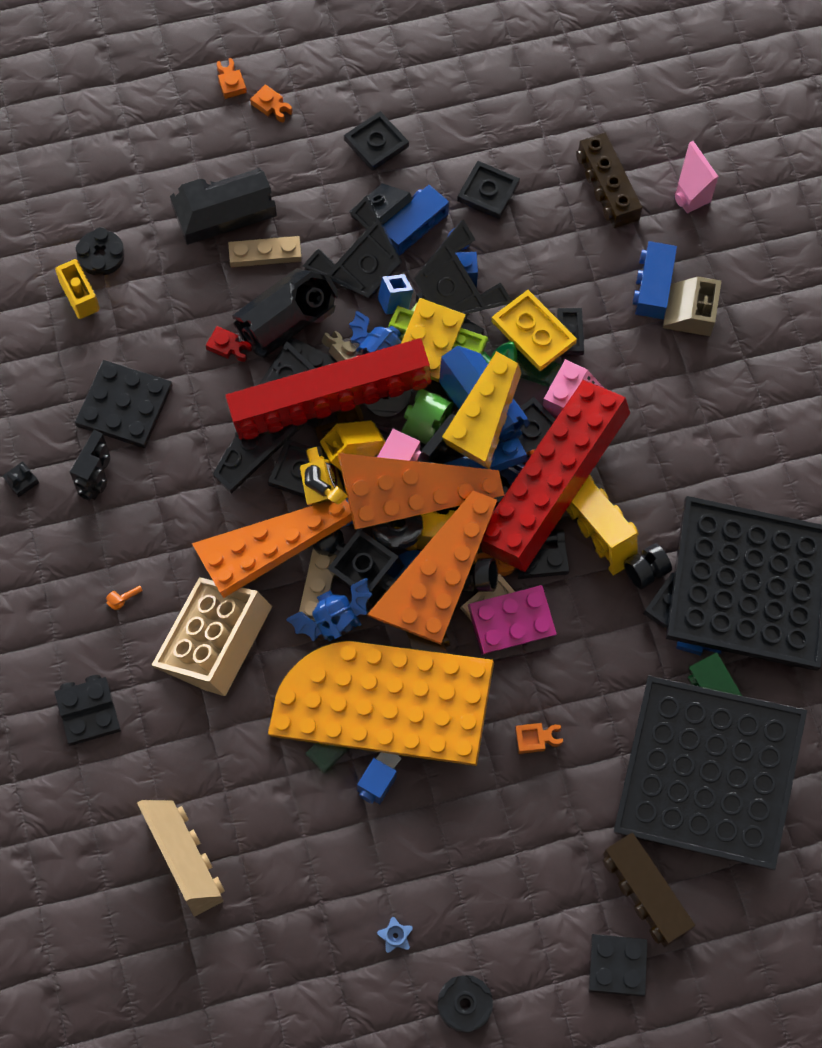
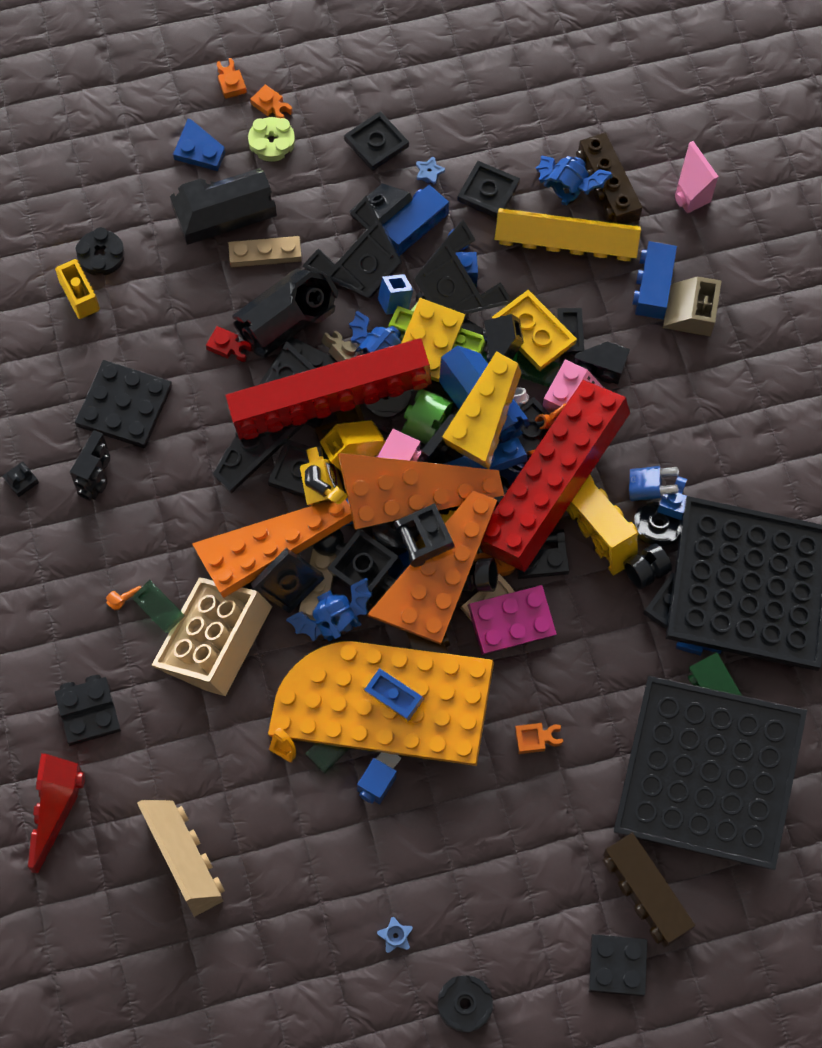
(58, 790): none -> red wedge
(158, 606): none -> clear green tile
(198, 147): none -> blue wing
(271, 127): none -> yellowish green plate
(283, 745): none -> light orange tile
(287, 580): none -> black plate
(394, 694): none -> blue plate
(429, 176): none -> medium blue plate
(431, 530): none -> black plate
(503, 335): none -> black slope
(520, 396): none -> white plate
(549, 418): none -> orange hand
(567, 233): none -> yellow brick
(569, 174): none -> blue helmet
(604, 361): none -> black slope
(647, 483): none -> blue piece
(656, 527): none -> black plate
(673, 504): none -> blue plate

